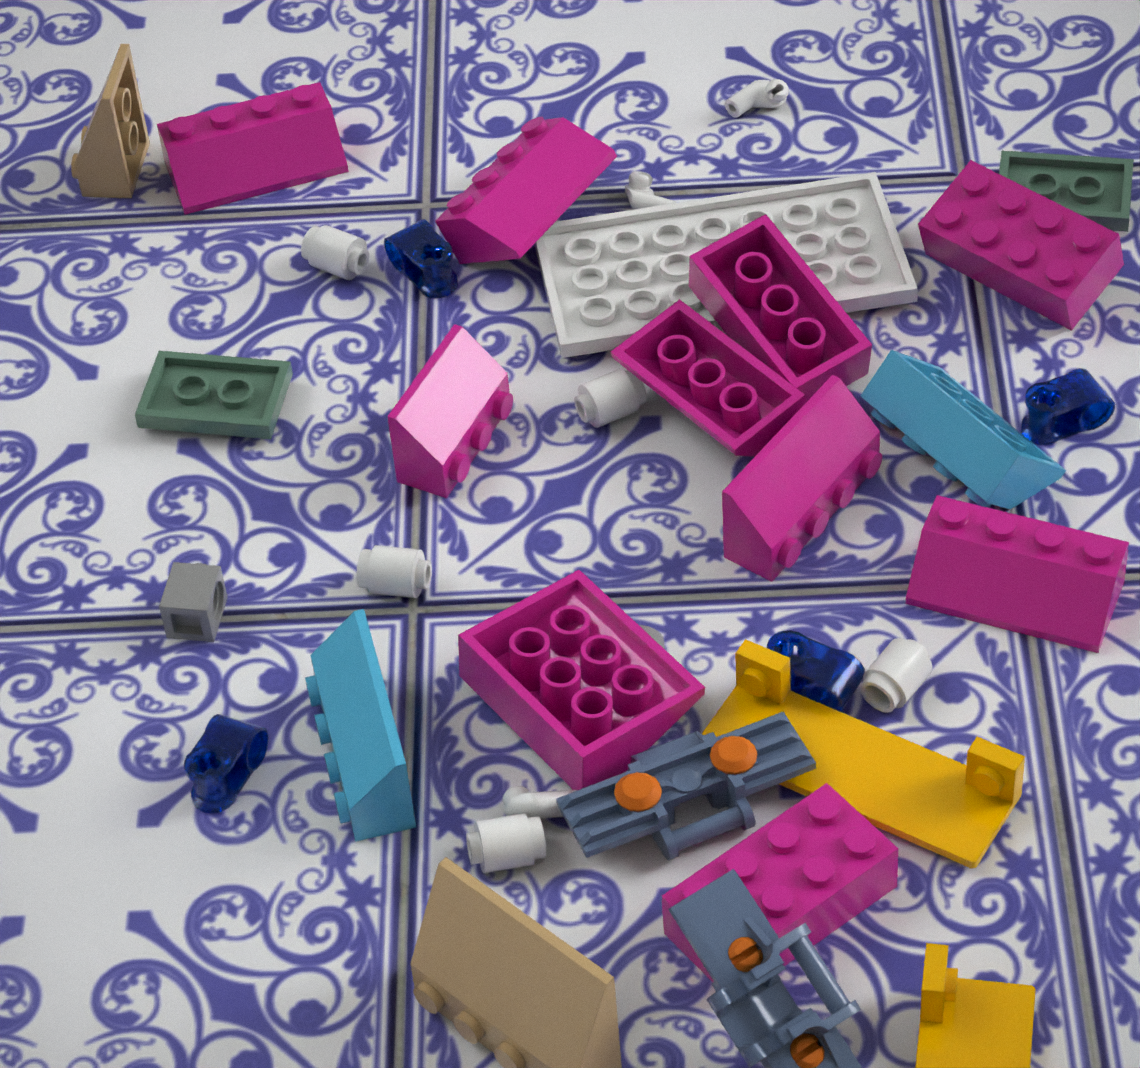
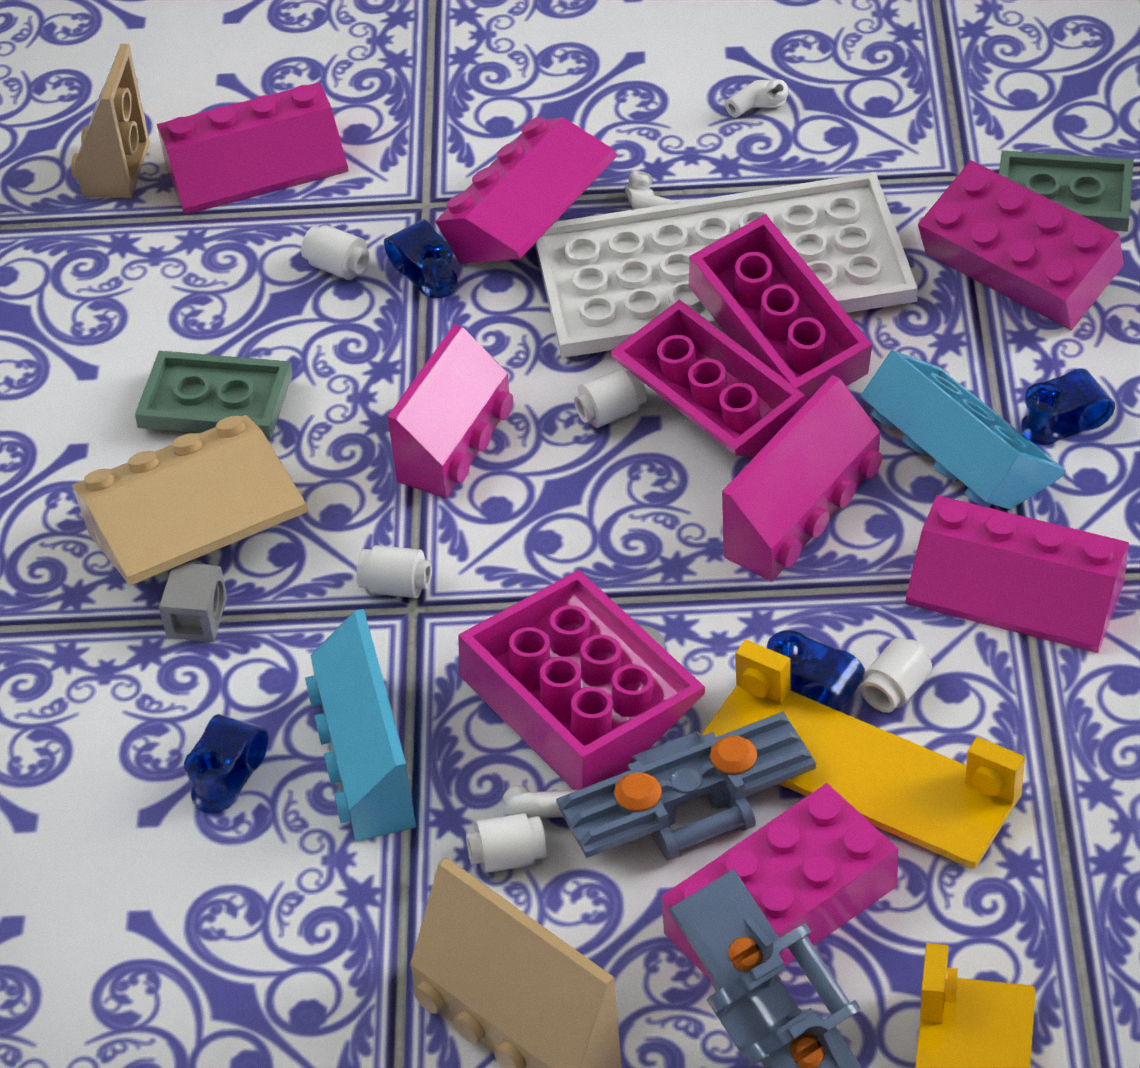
(187, 498): none -> tan slope

